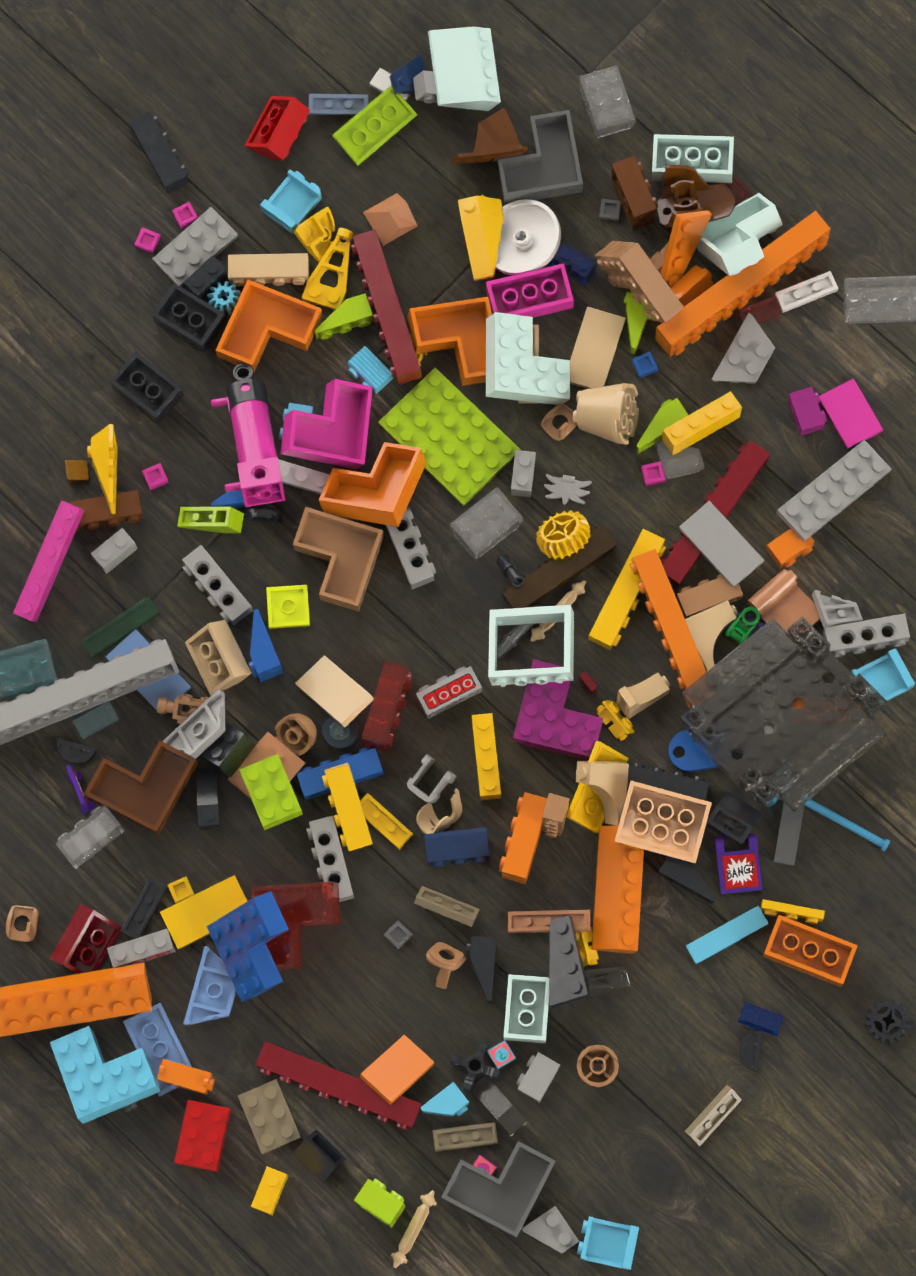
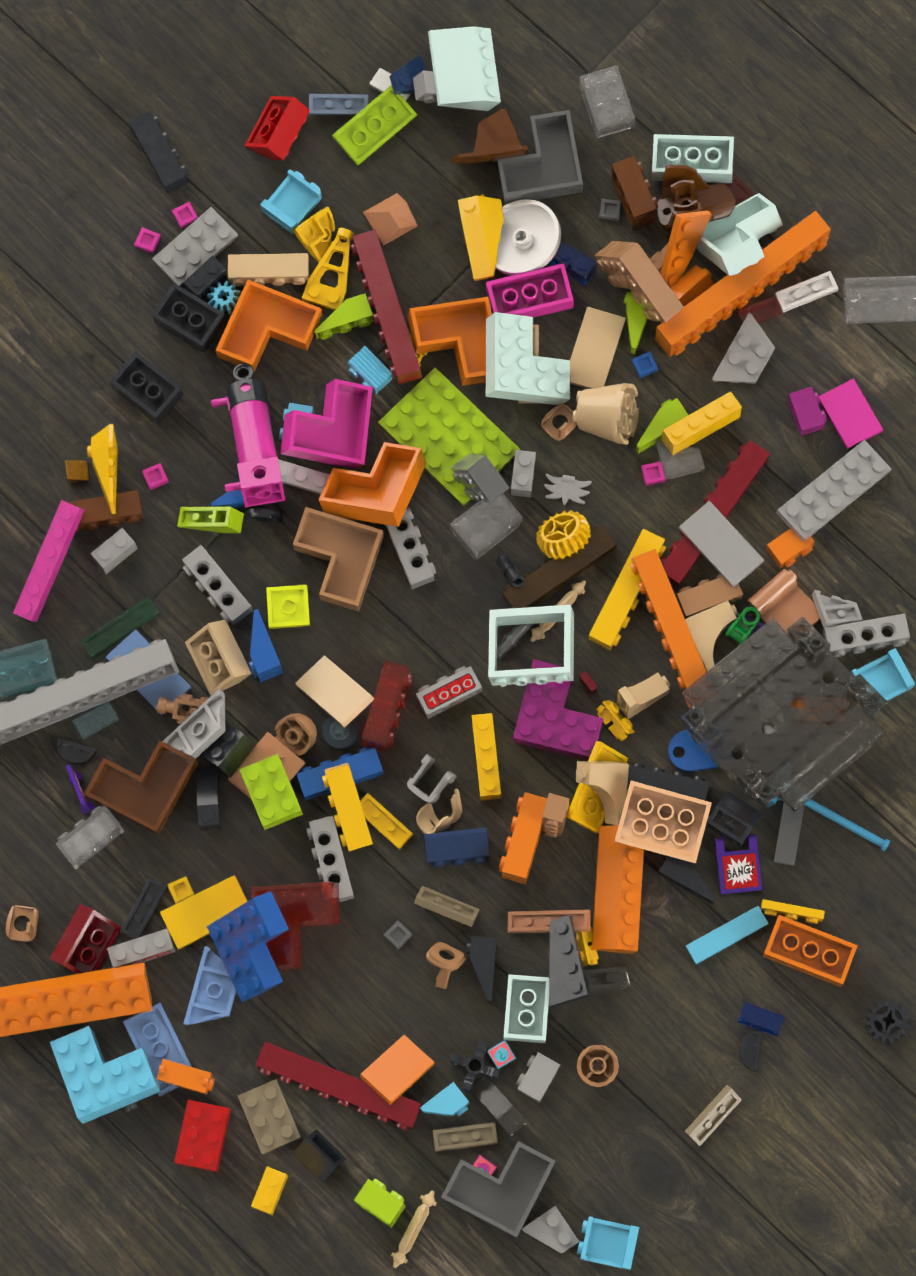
(479, 478): none -> dark grey brick

